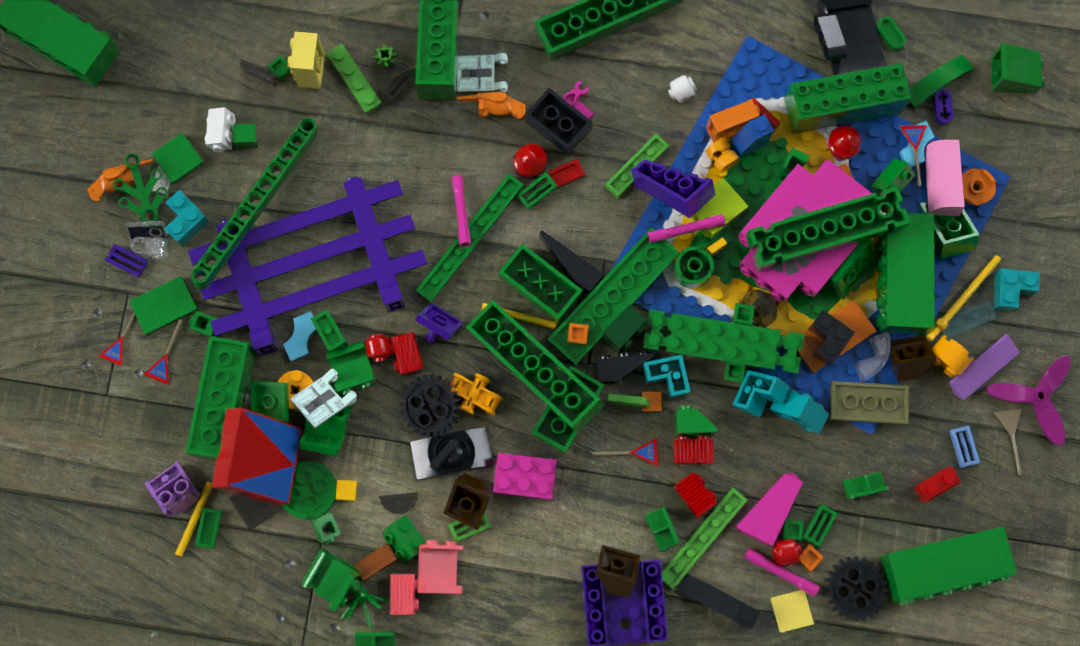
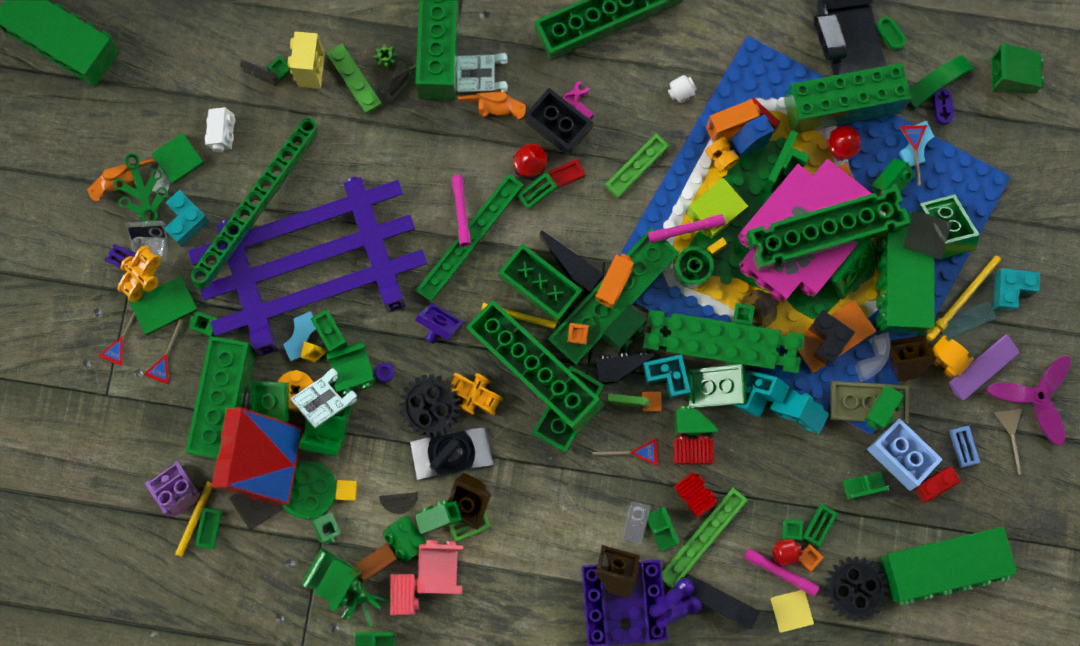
(139, 273): none -> light orange axle
(244, 136): green panel -> none
(312, 352): none -> yellow slope
(378, 347): red head -> none
(384, 372): none -> dark purple tile
(407, 354): red brick -> none
(437, 517): none -> green brick
(524, 476): dark pink brick -> none
(615, 280): none -> orange window
(635, 522): none -> clear slope
(675, 606): none -> dark purple piece
(677, 190): dark purple wedge -> none
(717, 386): none -> tile
(769, 513): dark pink slope -> none
(780, 161): none -> green tile
(883, 407): none -> green brick
(904, 454): none -> light blue slope
(927, 235): none -> clear smoke tile
(944, 178): bright pink brick -> none
(985, 183): orange plate -> none

